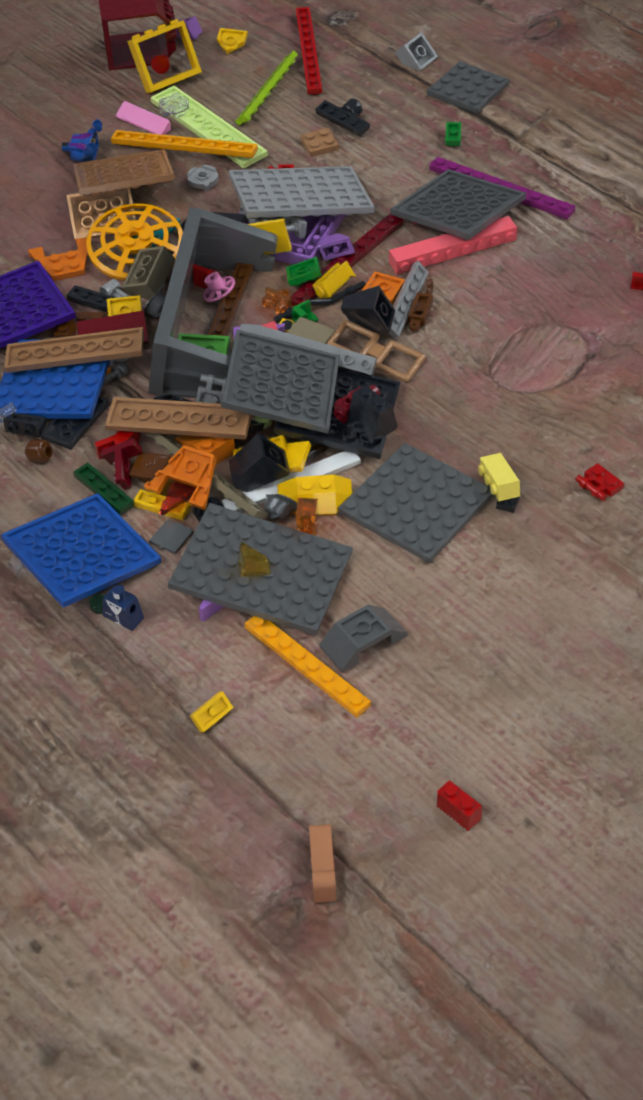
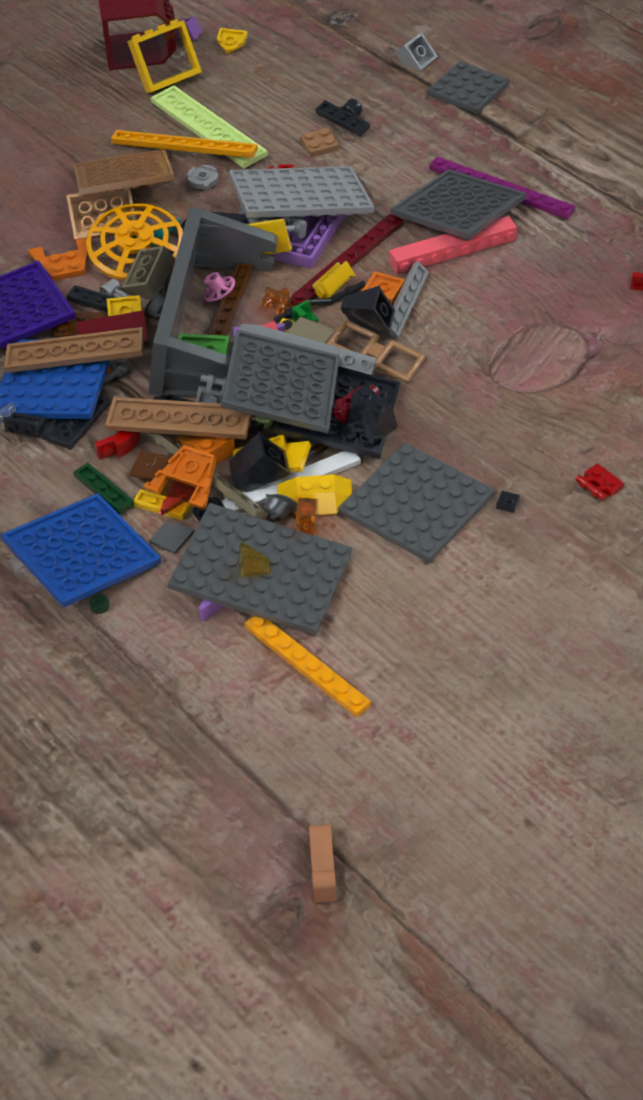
(38, 451): reddish brown head -> none
(84, 146): blue torso -> none
(120, 457): dark red bracket -> none
(122, 608): dark blue torso -> none
(143, 119): bright pink slope -> none
(160, 63): red piece -> none
(174, 105): clear plate -> none
(200, 274): red slope -> none
(211, 711): yellow plate -> none
(265, 90): lime plate -> none
(303, 271): green plate -> none
(308, 50): red plate -> none
(335, 246): medium lavender slope -> none
(358, 633): dark grey slope -> none
(423, 304): reddish brown piece -> none
(453, 134): green plate -> none
(459, 805): red brick -> none
(499, 477): light yellow brick -> none

